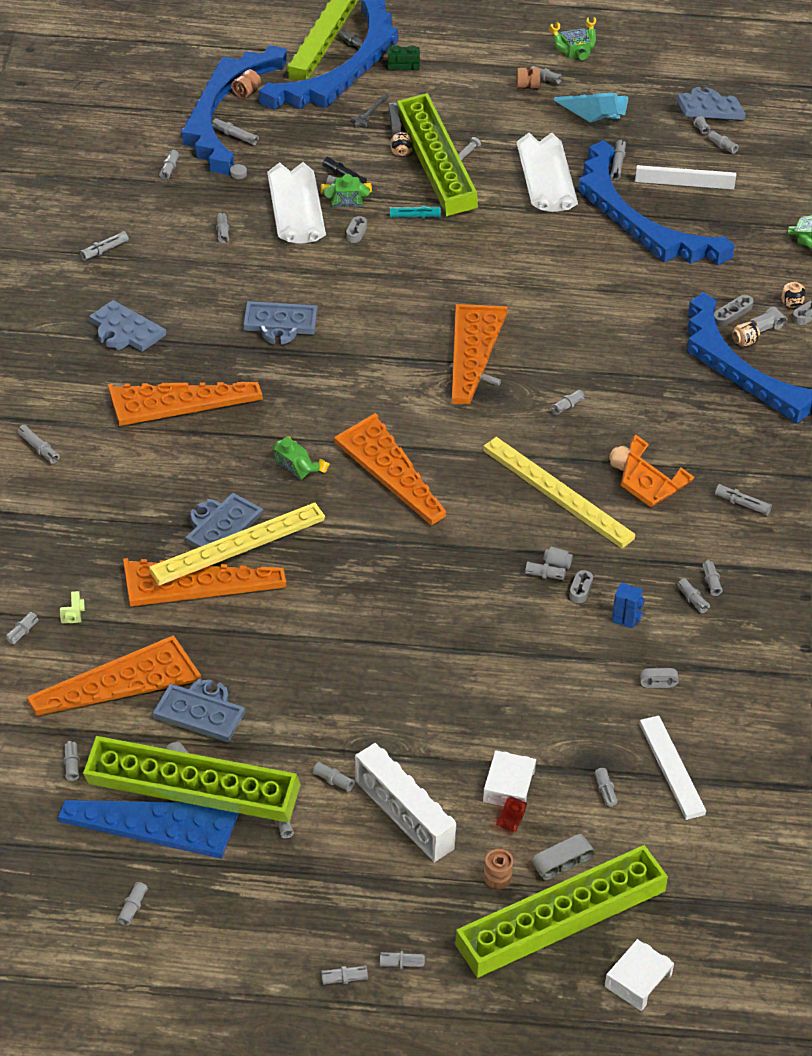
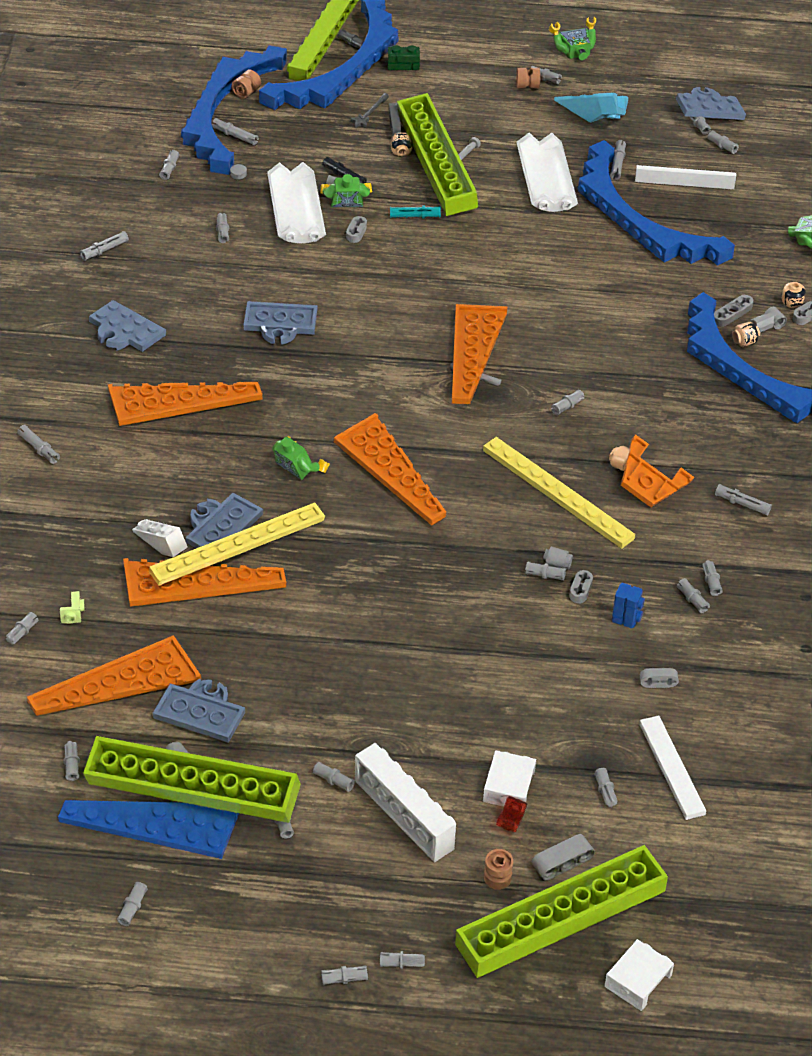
(162, 537): none -> white slope

